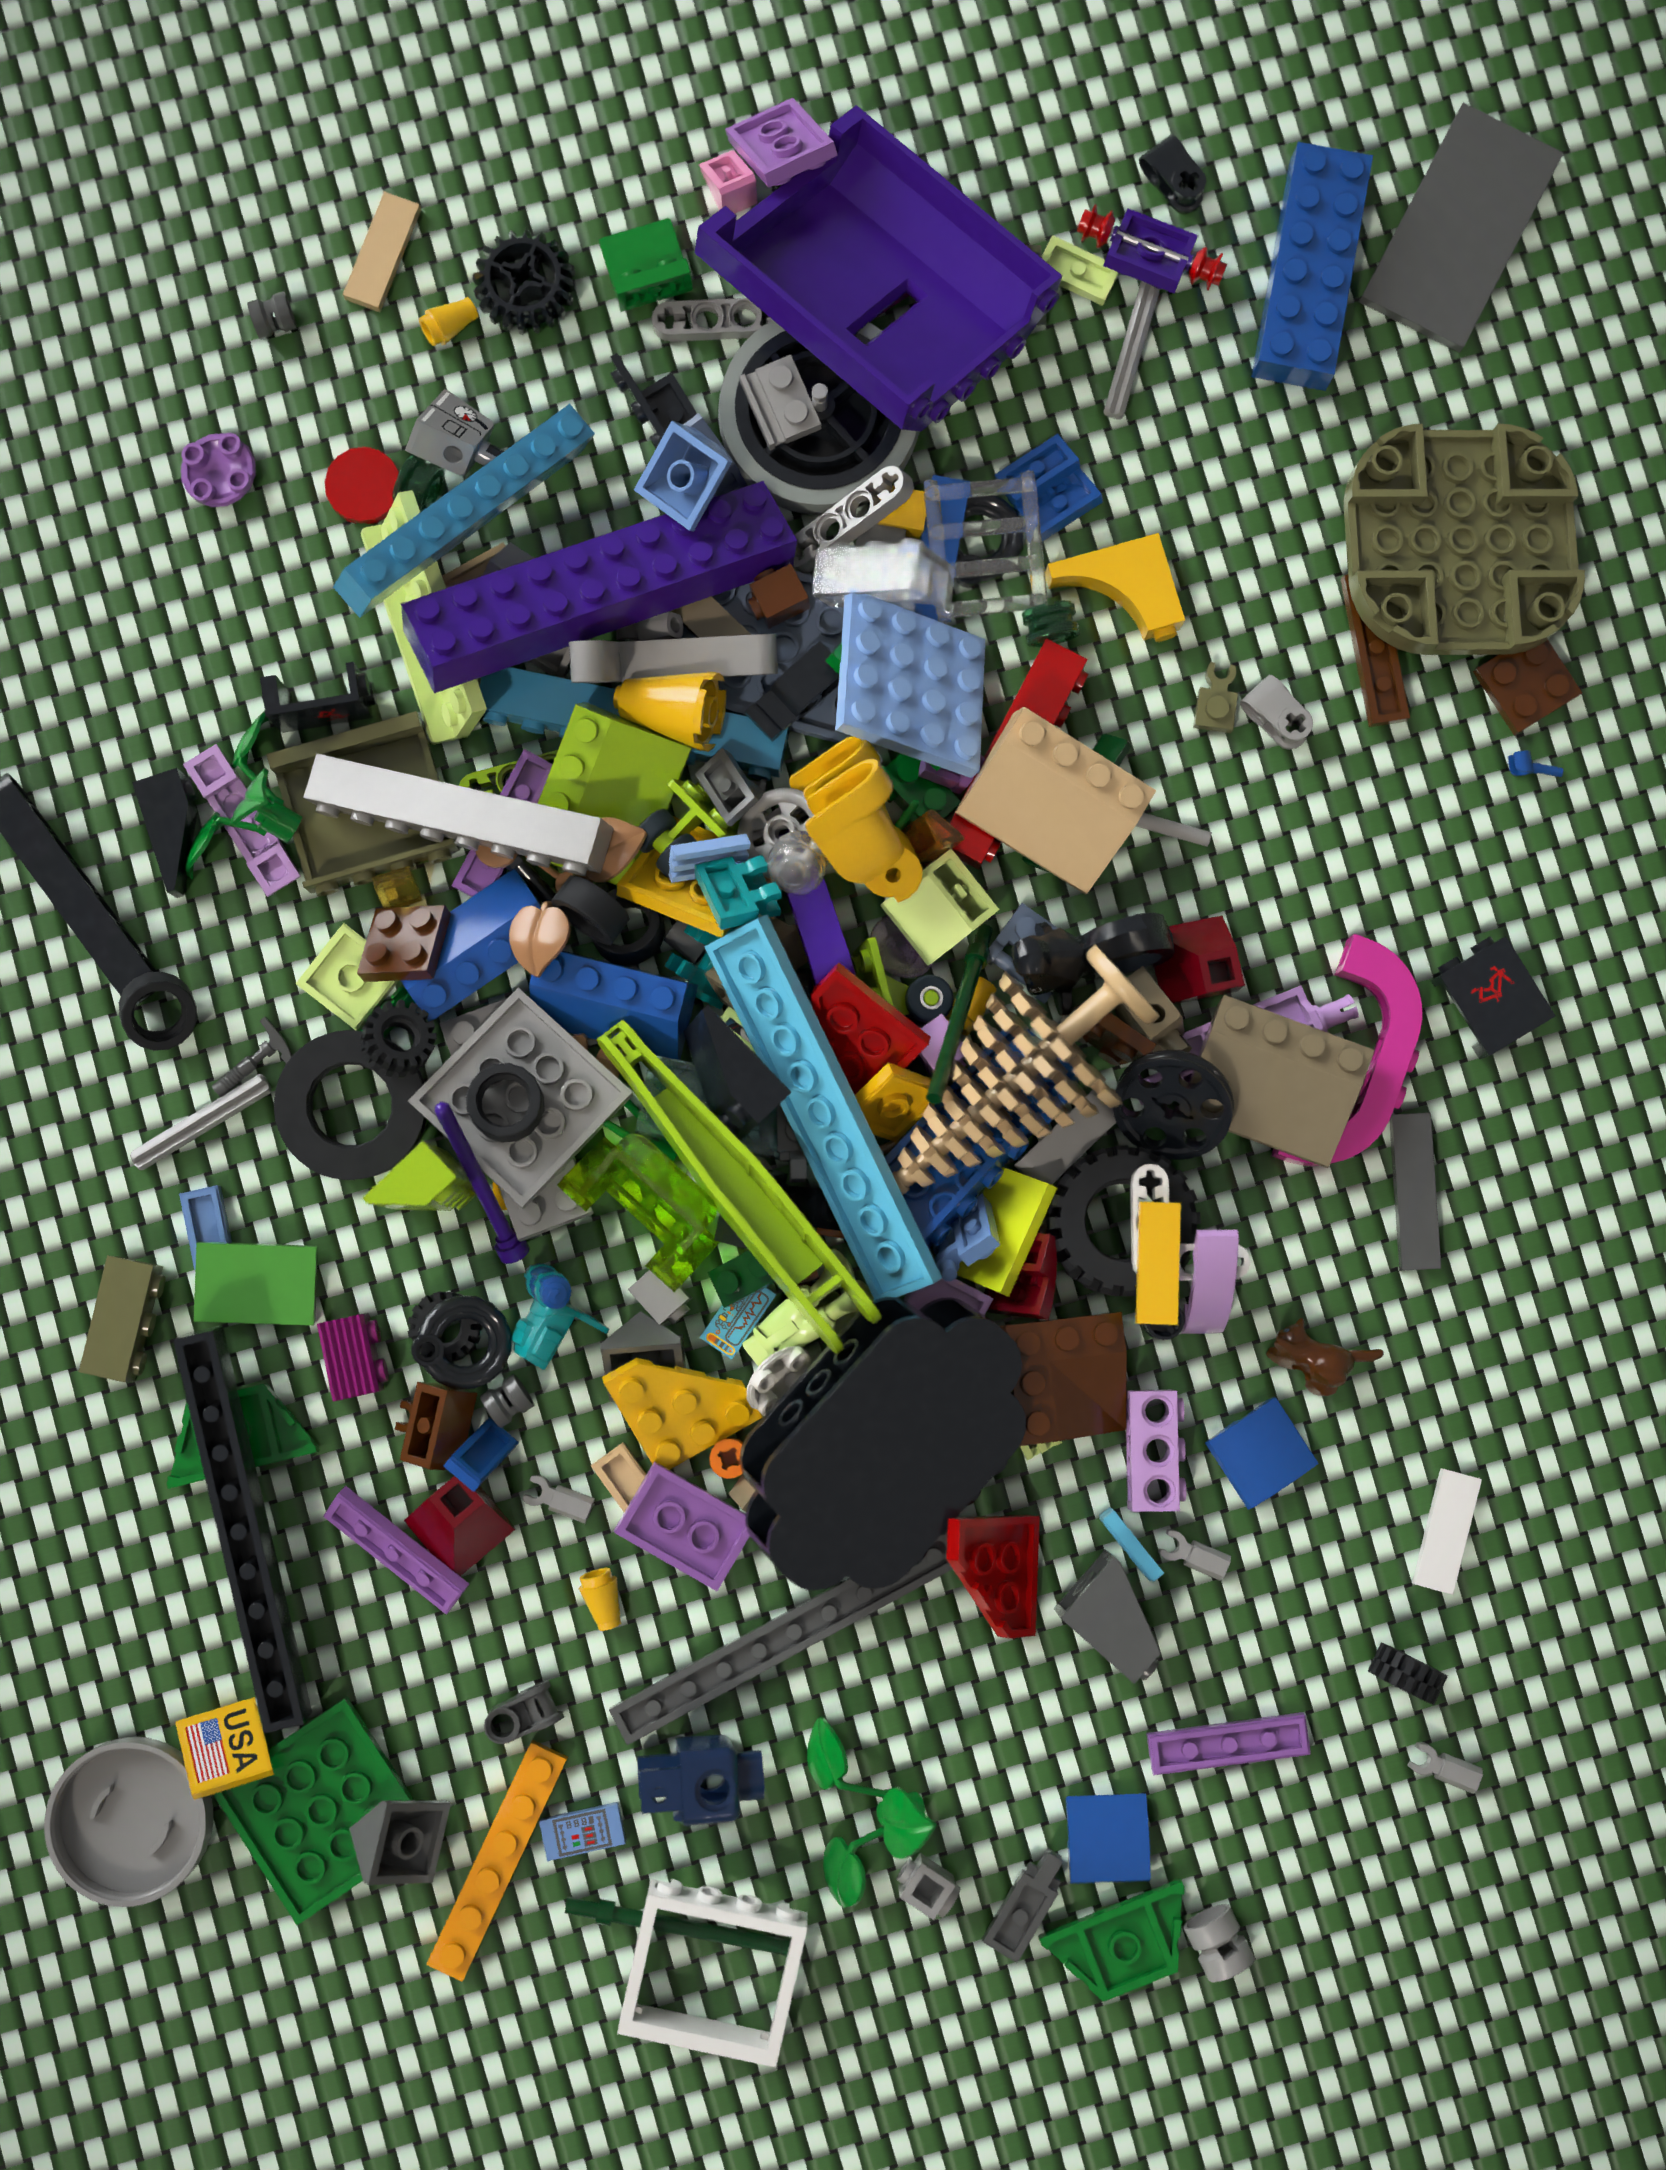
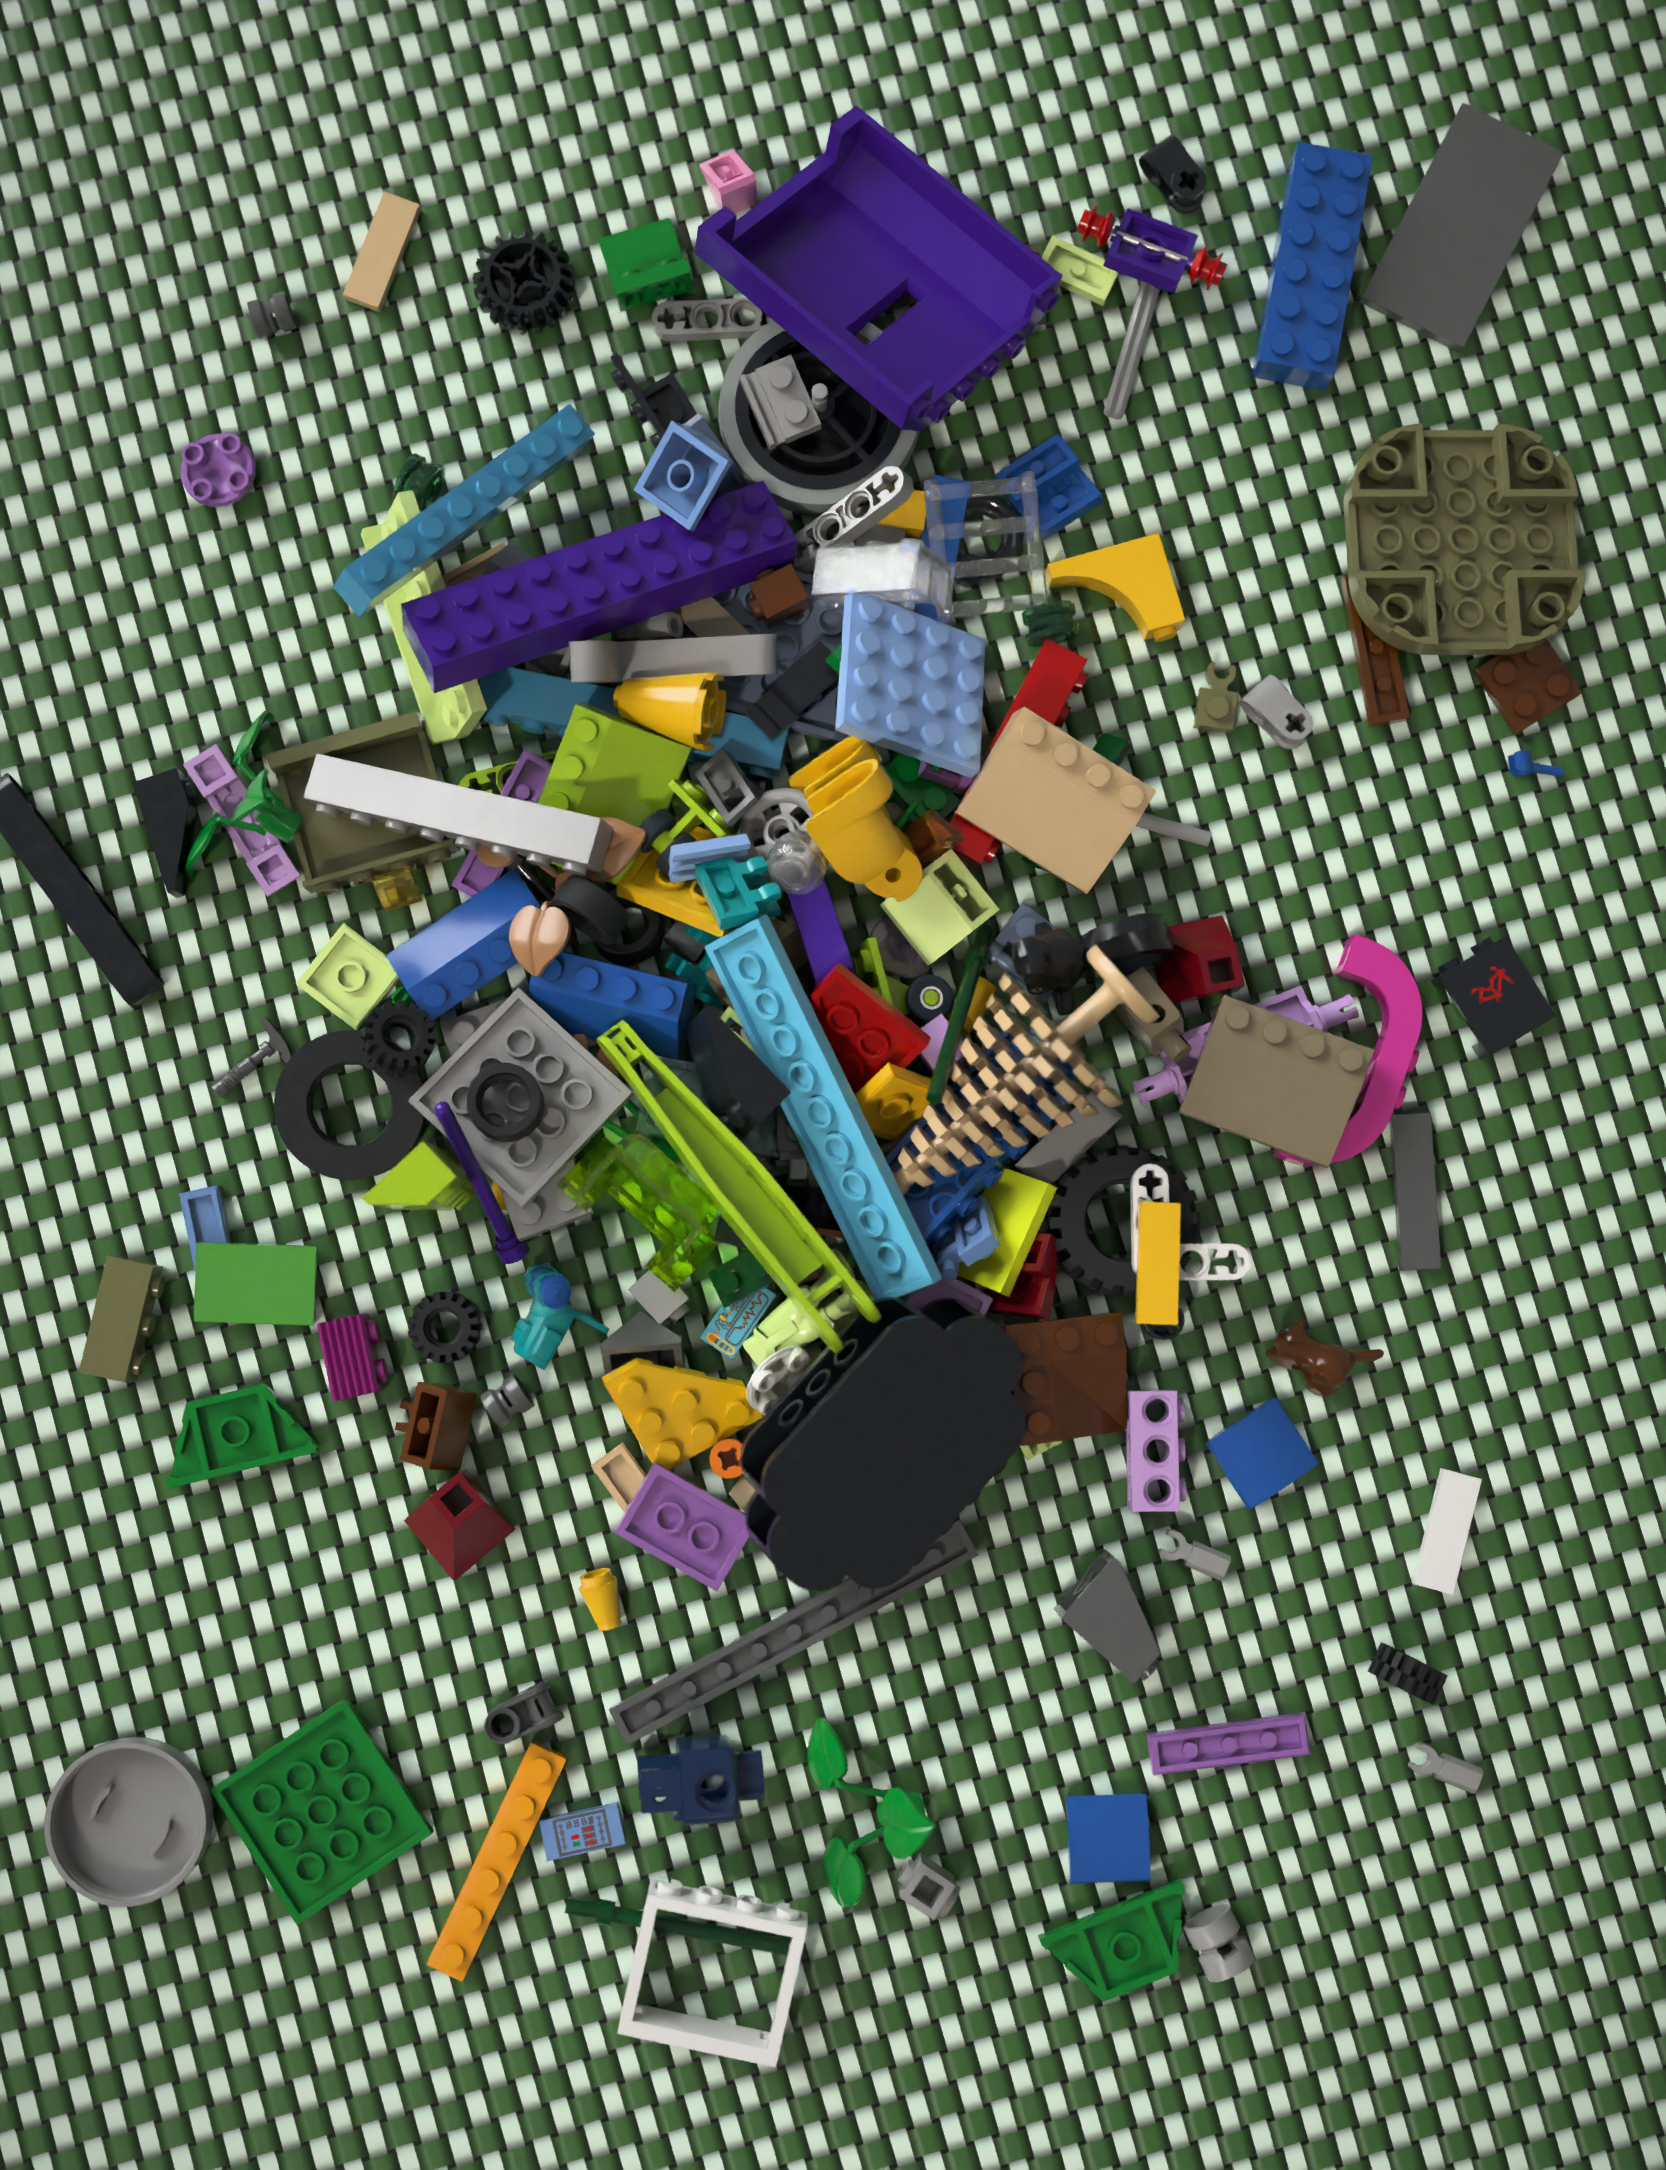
(165, 1038): black tyre -> none
(200, 1122): light grey axle -> none
(224, 1748): yellow tile -> none
(243, 1528): black brick -> none
(318, 712): black panel -> none
(361, 485): red tile -> none
(396, 1550): medium lavender tile -> none
(400, 1841): dark grey slope -> none
(404, 943): reddish brown plate -> none
(440, 1318): black piece -> none
(446, 321): yellow cone -> none
(452, 435): light grey torso -> none
(481, 1454): blue tile -> none
(561, 1500): light grey bar -> none
(781, 143): medium lavender plate -> none
(998, 1568): red plate -> none
(1024, 1907): dark grey hinge -> none
(1115, 1040): reddish brown plate -> none
(1130, 1545): medium azure tile -> none
(1183, 1117): black wedge -> none
(1212, 1282): lavender slope -> none

